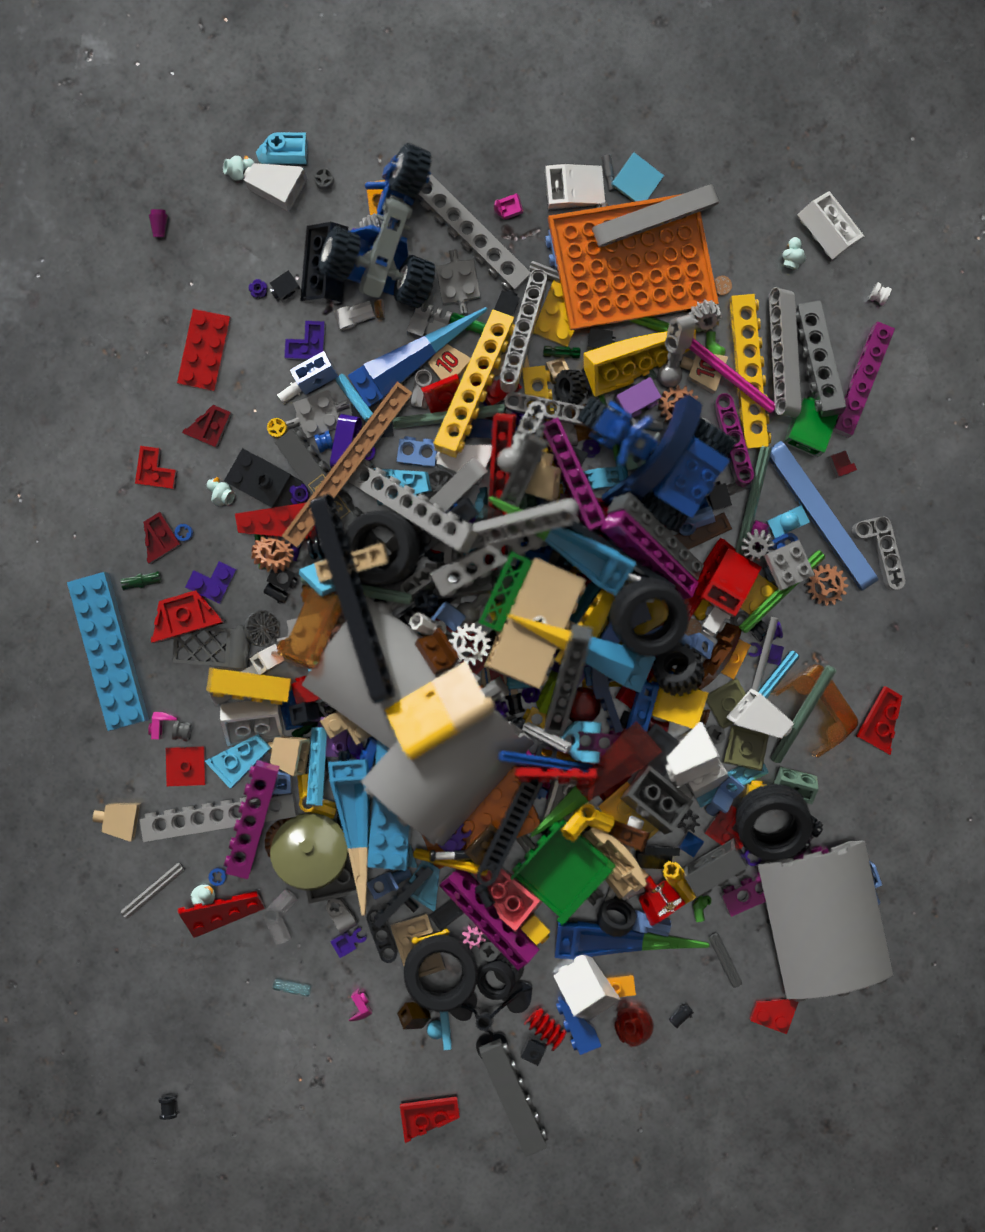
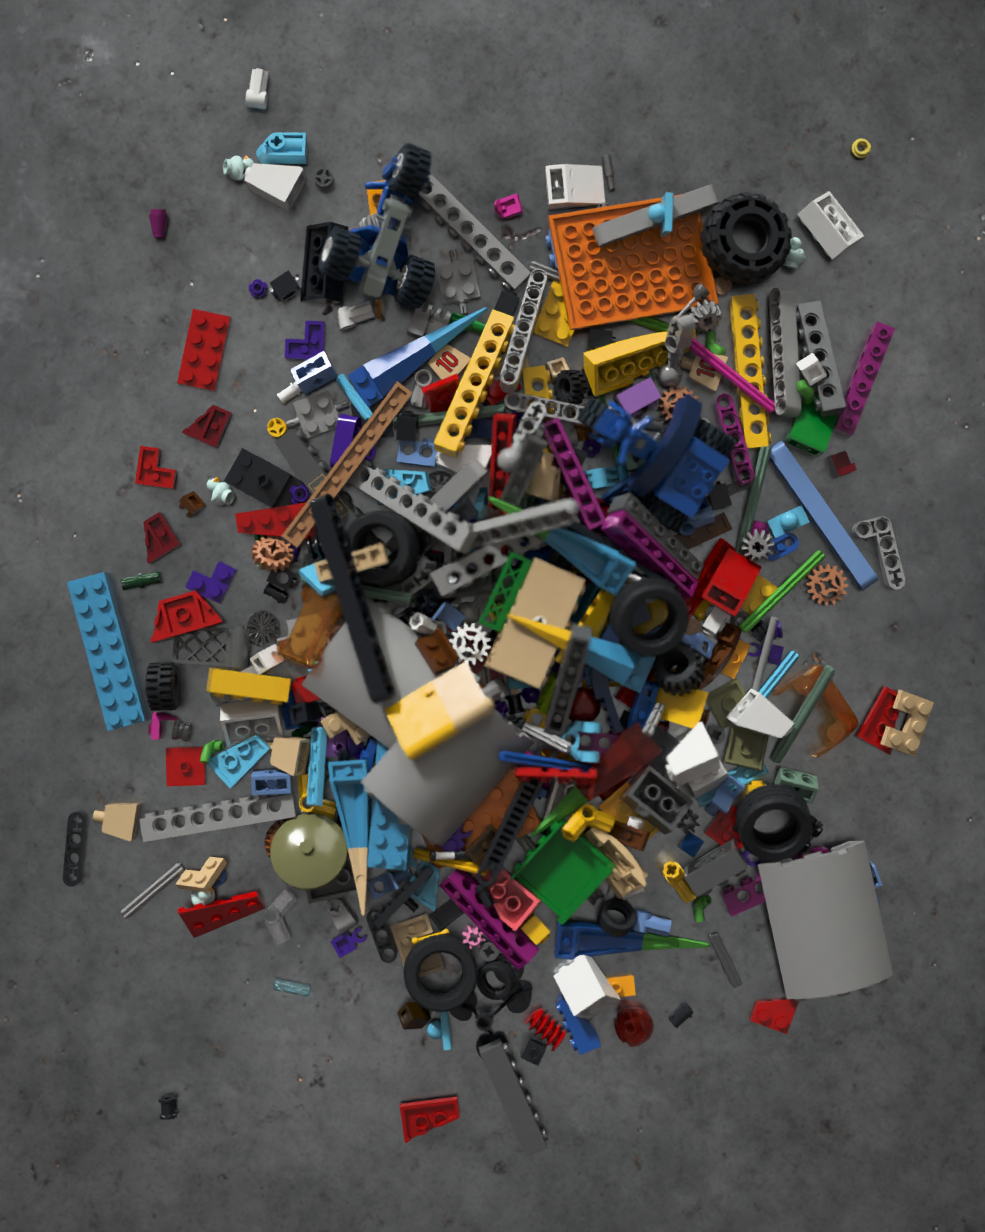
(72, 848): none -> black beam
(162, 686): none -> black tyre
(188, 535): blue bush -> none
(191, 503): none -> reddish brown tile
(204, 879): none -> tan plate
(210, 748): none -> bright green arm
(242, 866): magenta brick -> none
(256, 95): none -> white piece
(324, 441): blue wheel -> none
(361, 1001): dark pink plate -> none
(407, 426): none -> black brick
(559, 351): dark green axle -> none
(637, 179): medium azure tile -> none
(653, 719): none -> light grey axle
(656, 856): black panel -> none
(659, 900): red torso -> none
(663, 214): none -> medium azure tile
(699, 293): none -> hinge
(724, 253): none -> black tyre
(788, 565): light grey plate -> none
(806, 391): none -> bright green arm
(811, 369): none -> white panel
(865, 144): none -> light yellow plate
(880, 294): white wheel -> none
(911, 735): none -> tan plate

